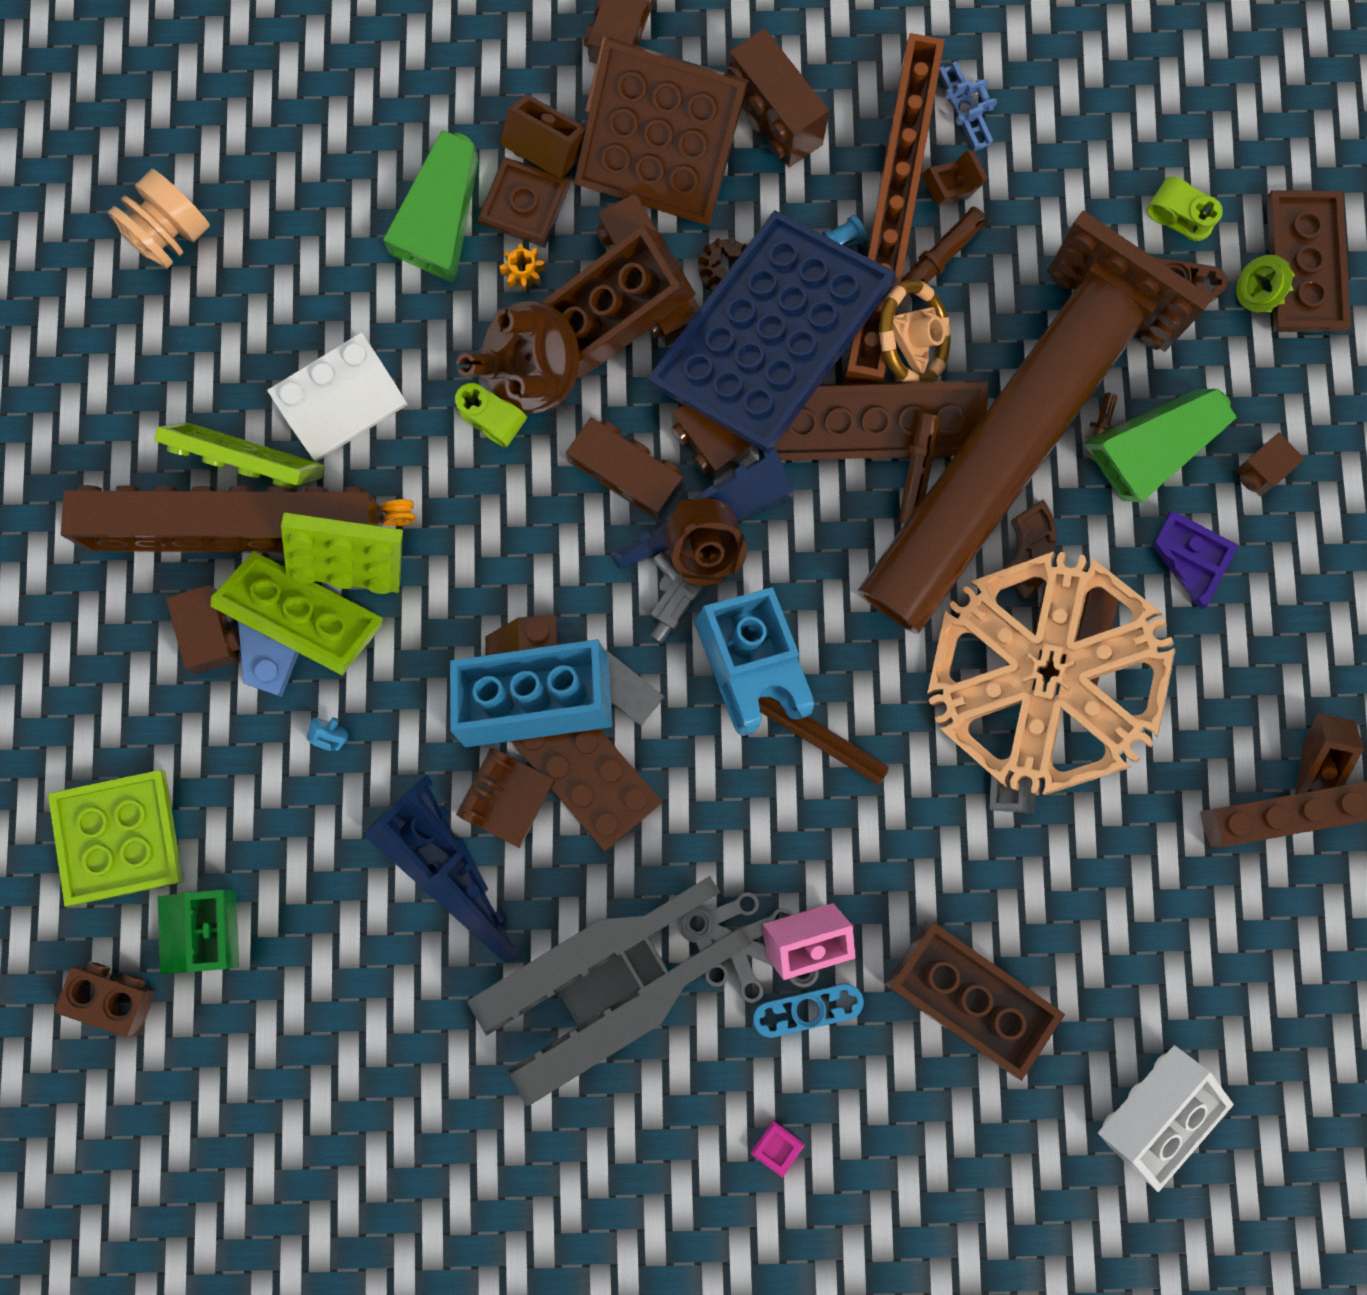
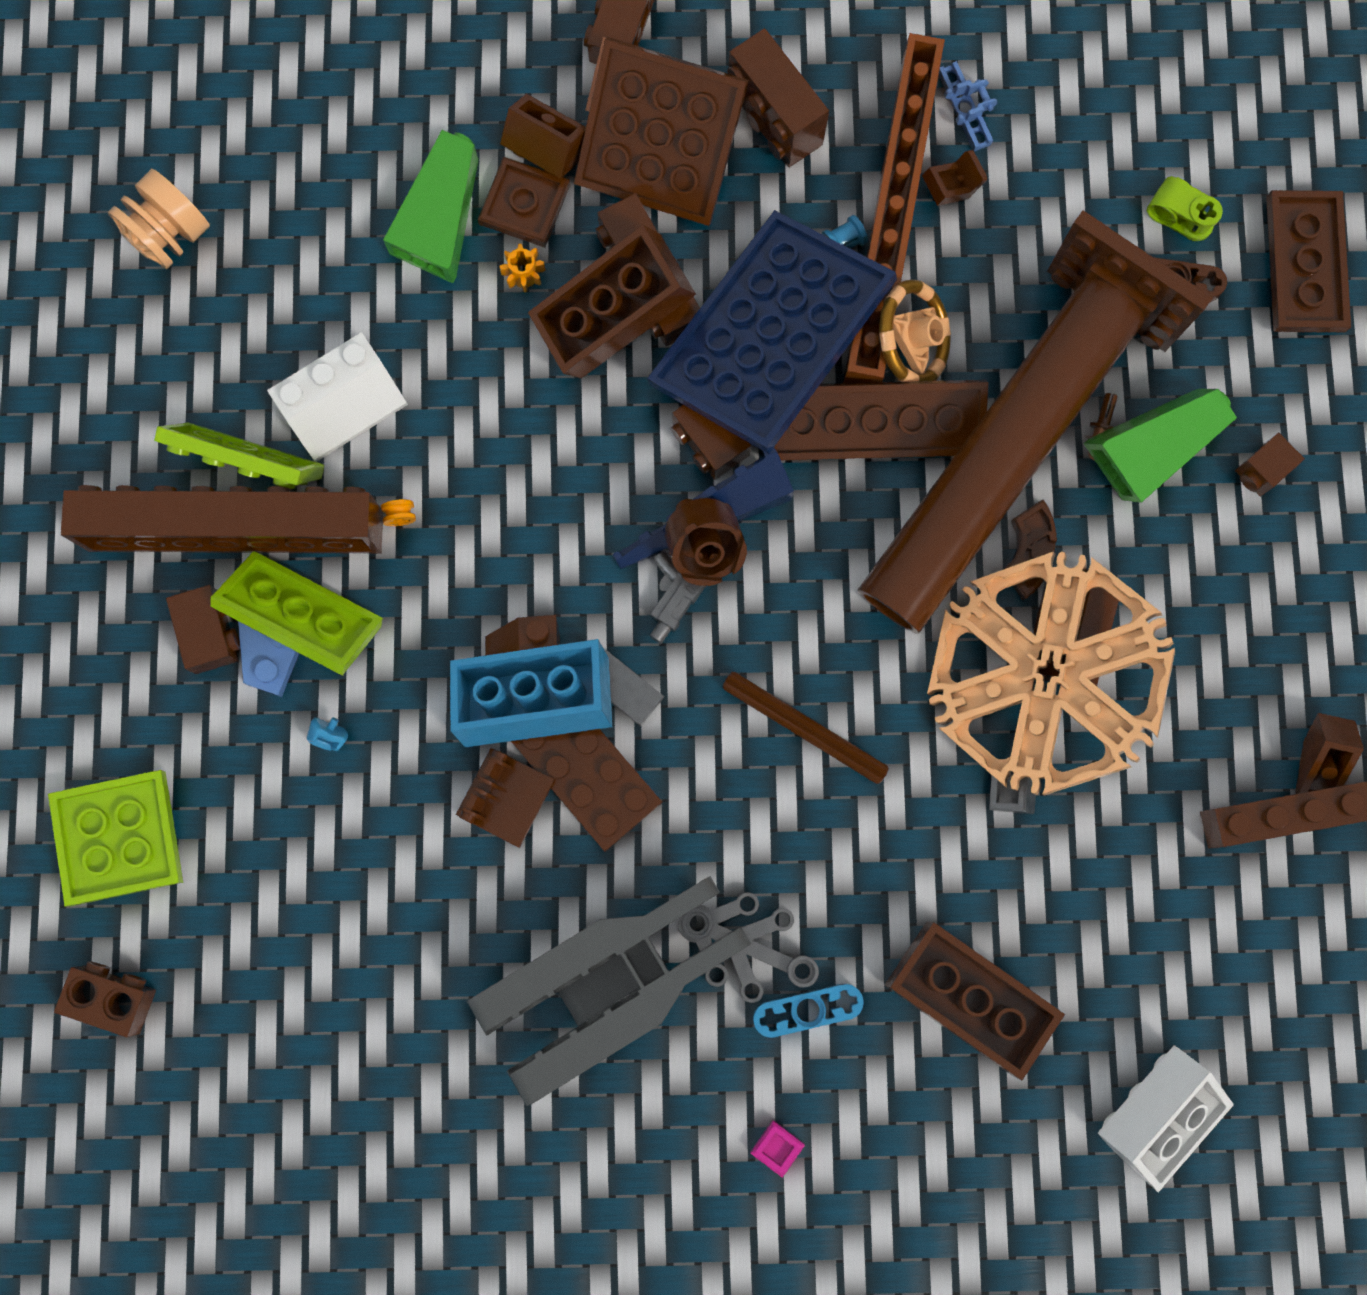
(198, 931): green slope -> none
(342, 553): lime plate -> none
(424, 847): dark blue wedge -> none
(494, 417): lime piece -> none
(527, 357): reddish brown piece -> none
(625, 467): reddish brown brick -> none
(712, 257): reddish brown gear -> none
(755, 667): dark azure brick -> none
(809, 941): bright pink brick -> none
(920, 464): reddish brown pin -> none
(934, 260): reddish brown pin -> none
(1194, 555): dark purple wing -> none
(1250, 288): lime gear -> none

